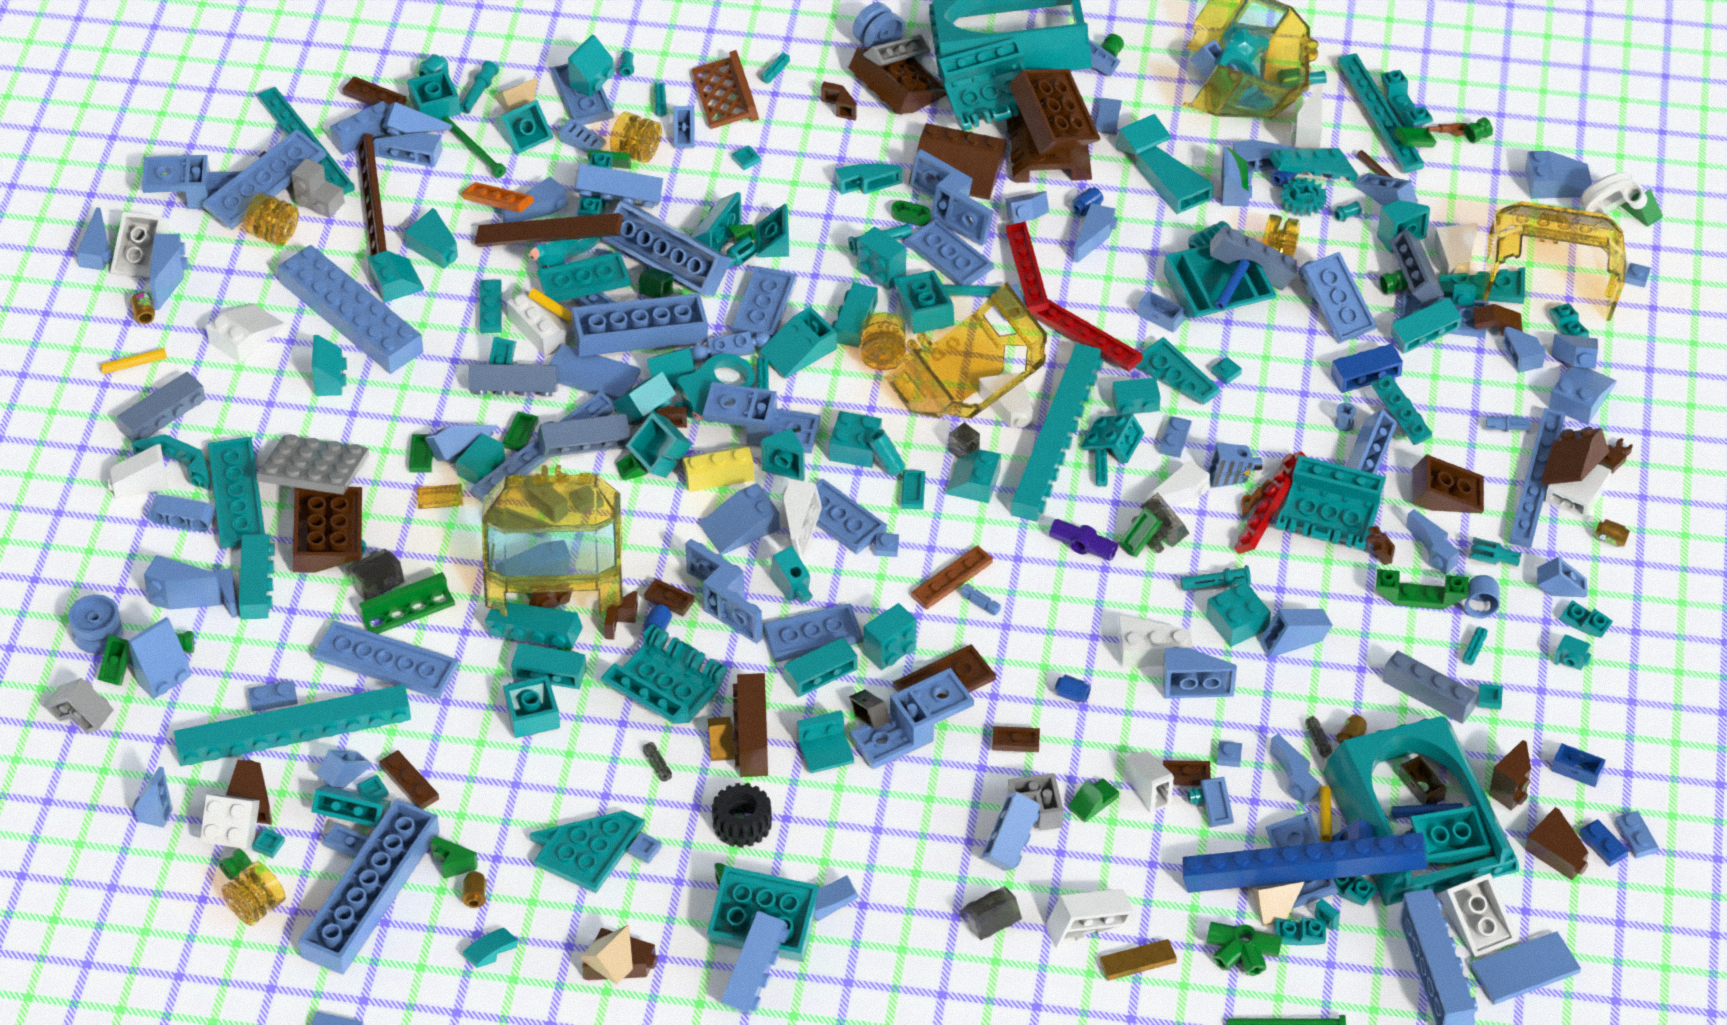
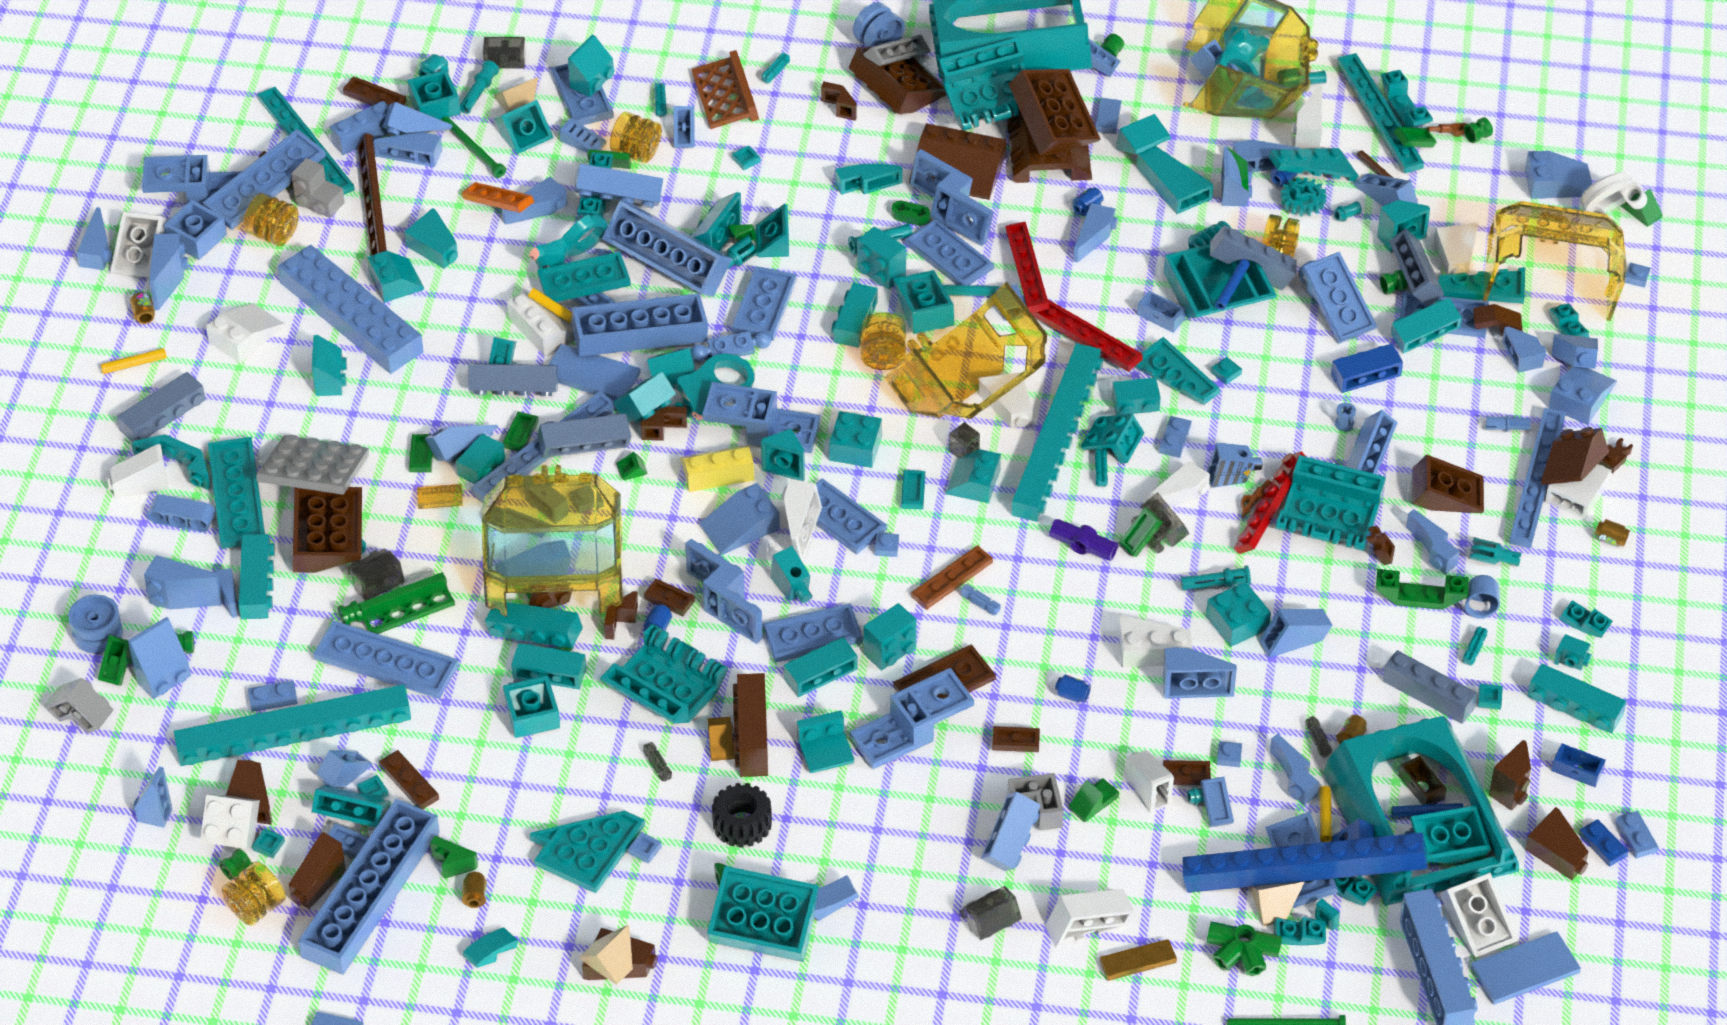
(198, 228): none -> medium blue brick
(317, 871): none -> reddish brown slope
(350, 613): none -> green wheel
(491, 306): teal plate -> none
(505, 51): none -> clear smoke brick
(549, 230): reddish brown tile -> none
(626, 67): teal pin -> none
(656, 283): dark green brick -> none
(658, 445): teal piece -> none
(754, 963): medium blue brick -> none
(762, 373): teal axle -> none
(800, 343): teal slope -> none
(868, 706): dark brown piece -> none
(886, 452): teal axle -> none
(1027, 206): medium blue slope -> none
(1402, 409): teal bracket -> none
(1463, 294): teal plate -> none
(1561, 579): medium blue slope -> none
(1576, 698): none -> teal brick

